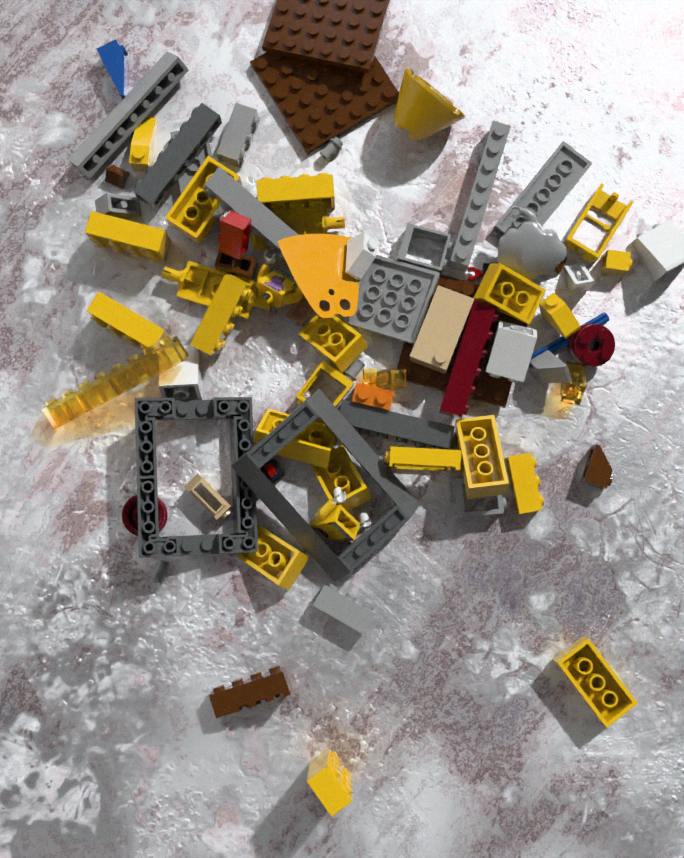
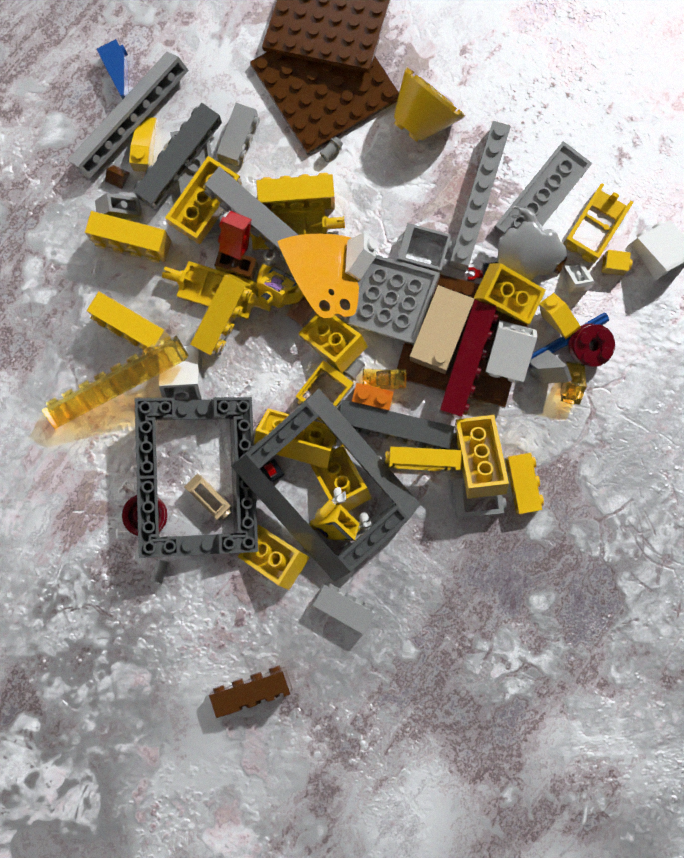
(330, 781): yellow brick -> none
(595, 681): yellow brick -> none
(597, 469): reddish brown slope -> none

